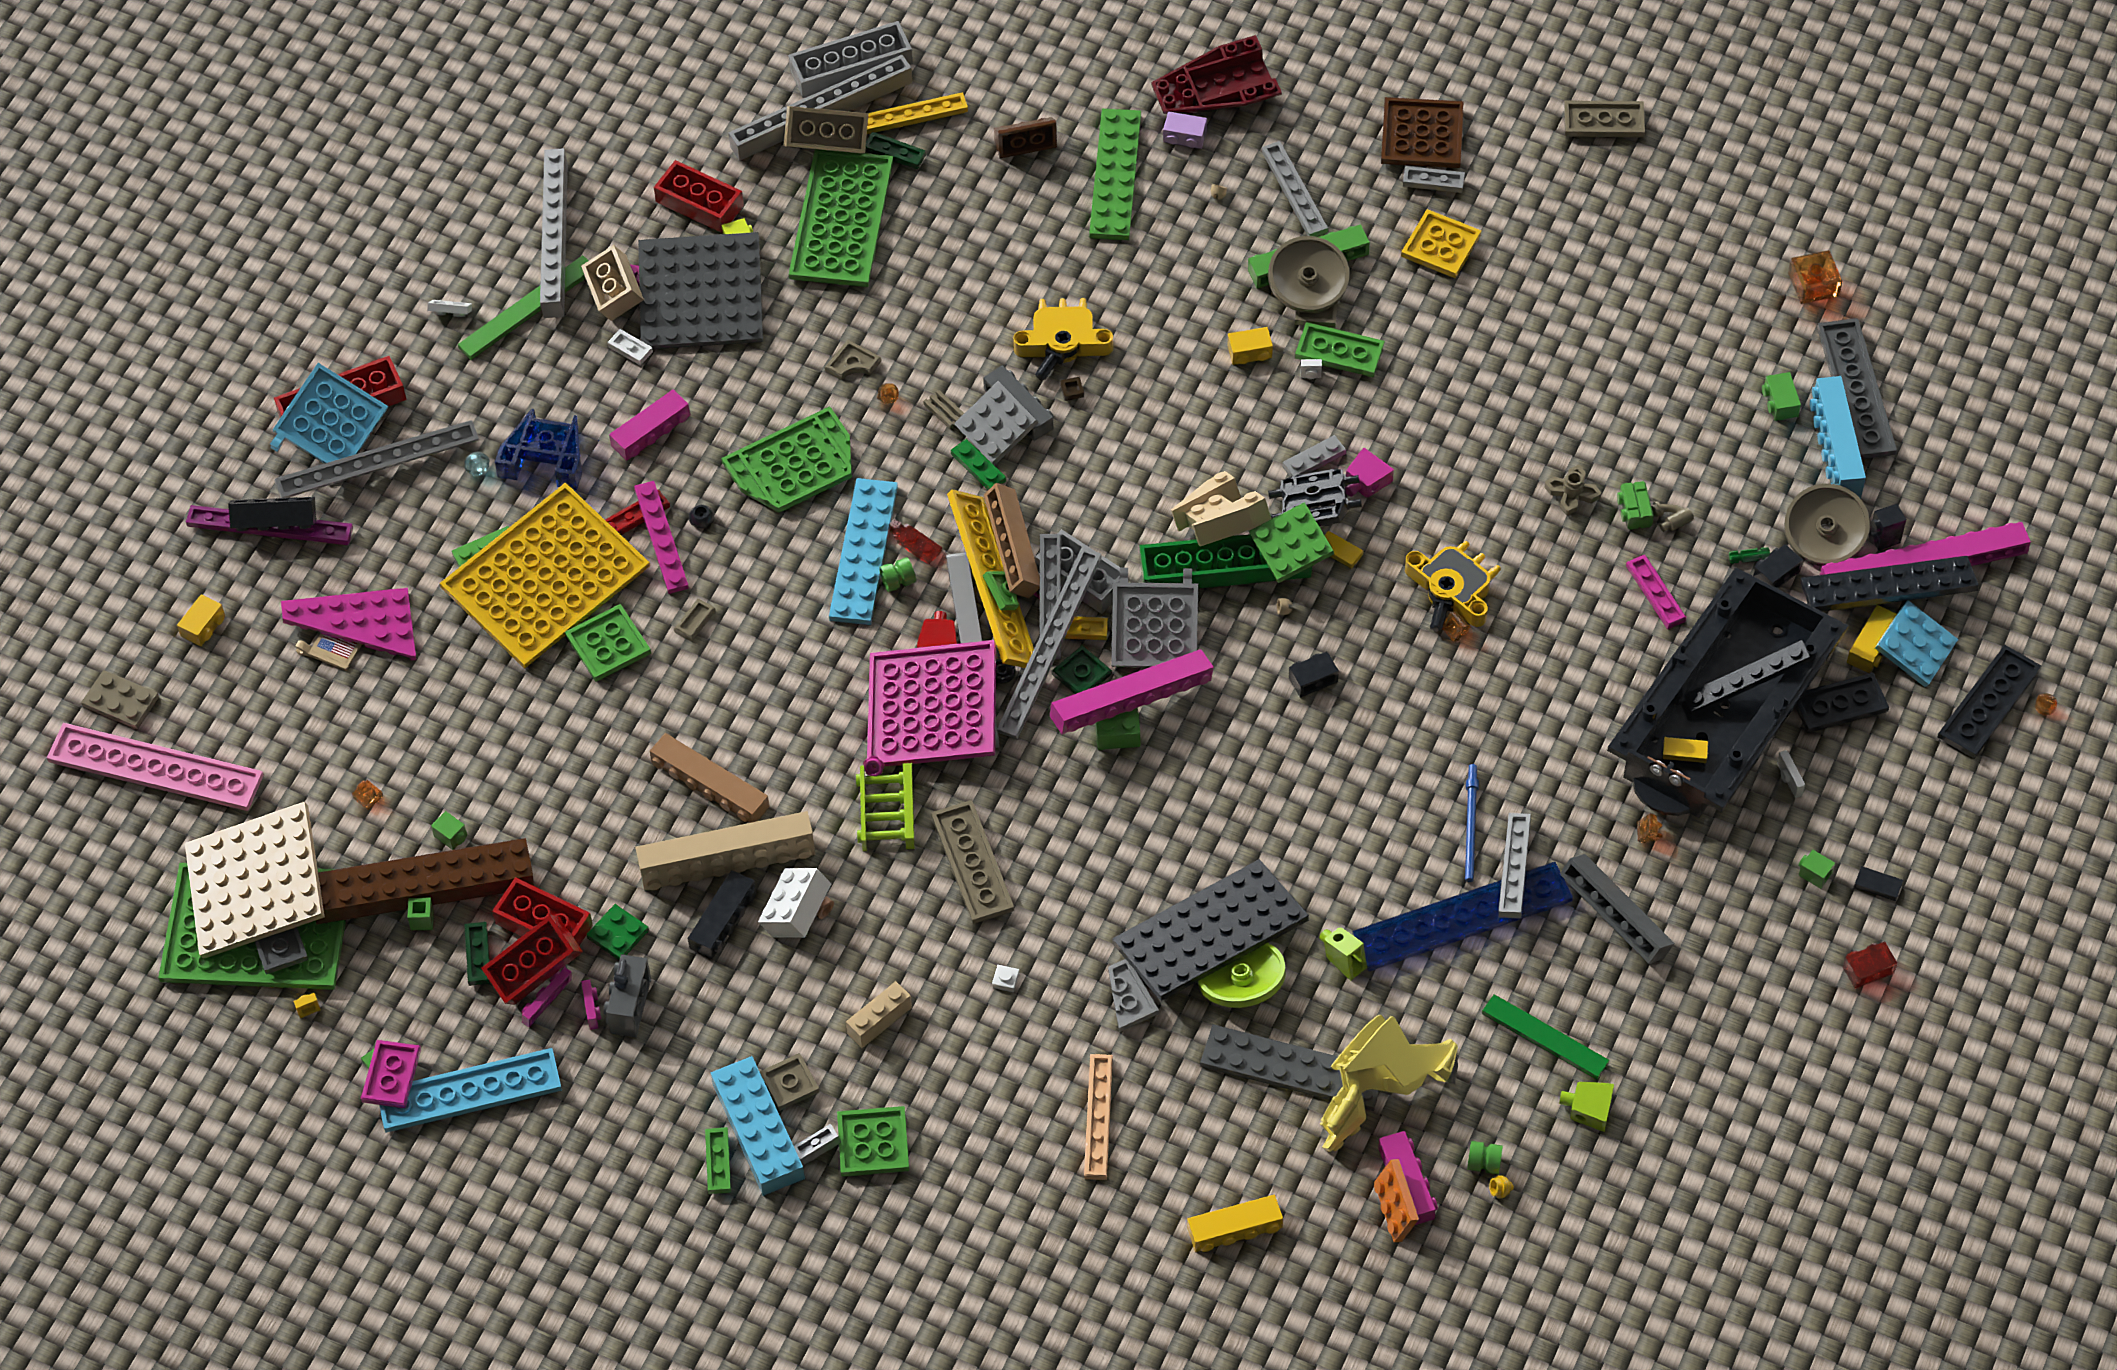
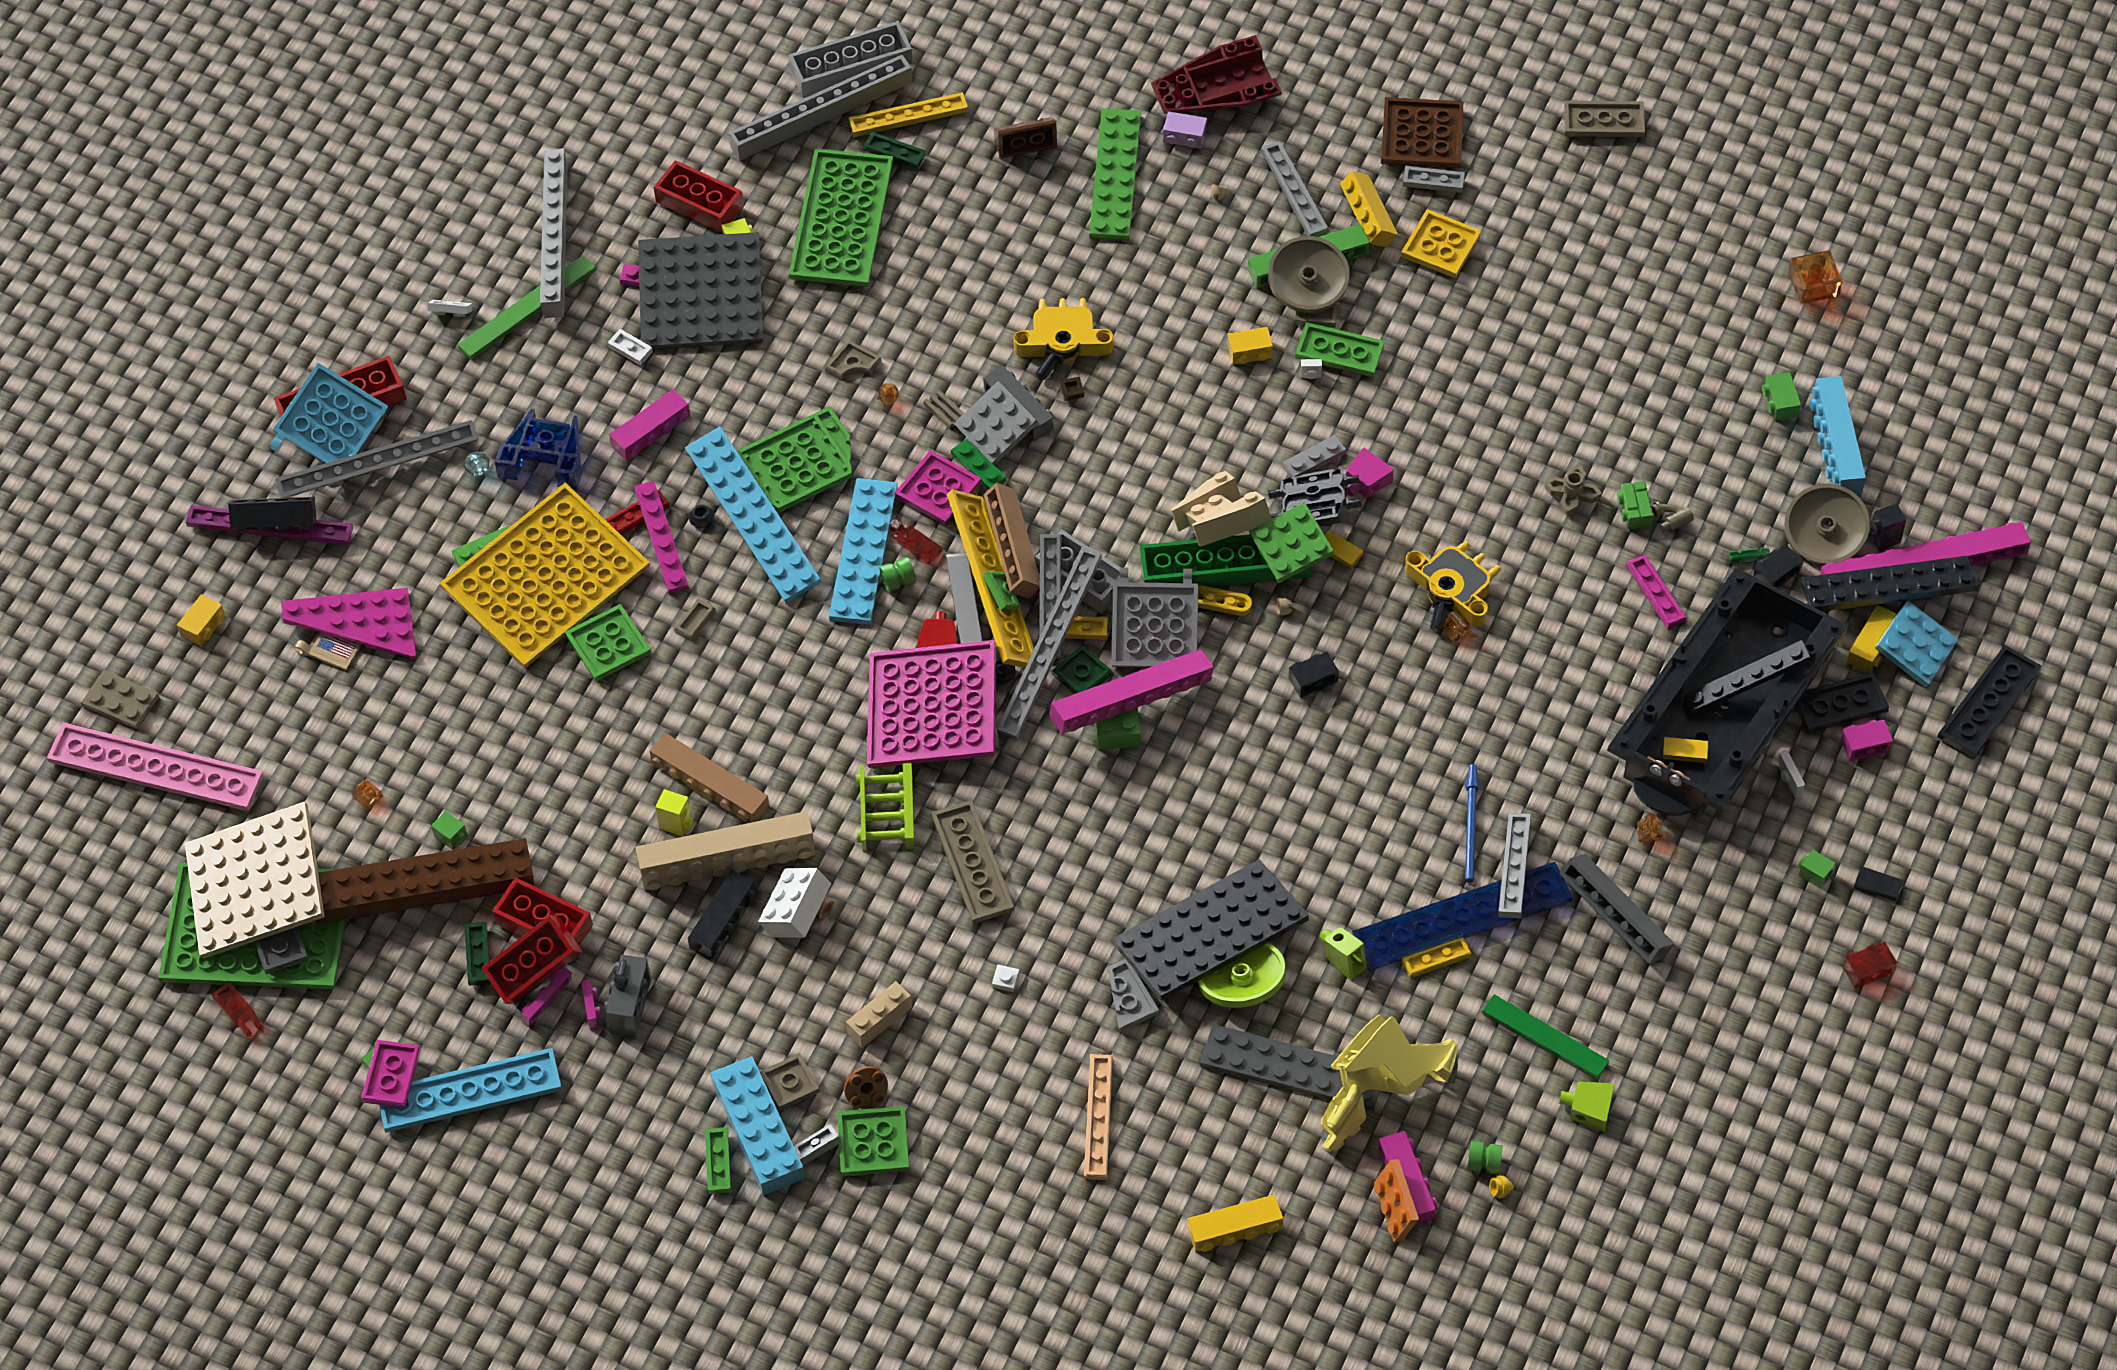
(236, 1009): none -> clear red hinge
(306, 1005): yellow plate -> none
(420, 913): bright green brick -> none
(612, 282): tan brick -> none
(617, 932): green plate -> none
(673, 813): none -> neon yellow brick
(753, 515): none -> medium azure plate
(825, 129): tan brick -> none
(866, 1087): none -> dark orange plate
(873, 771): dark pink plate -> none
(931, 482): none -> dark pink plate
(1230, 600): none -> yellow plate
(1368, 208): none -> yellow brick
(1436, 957): none -> yellow tile
(1849, 358): dark grey plate -> none
(1866, 740): none -> dark pink brick
(2046, 704): clear orange tile -> none

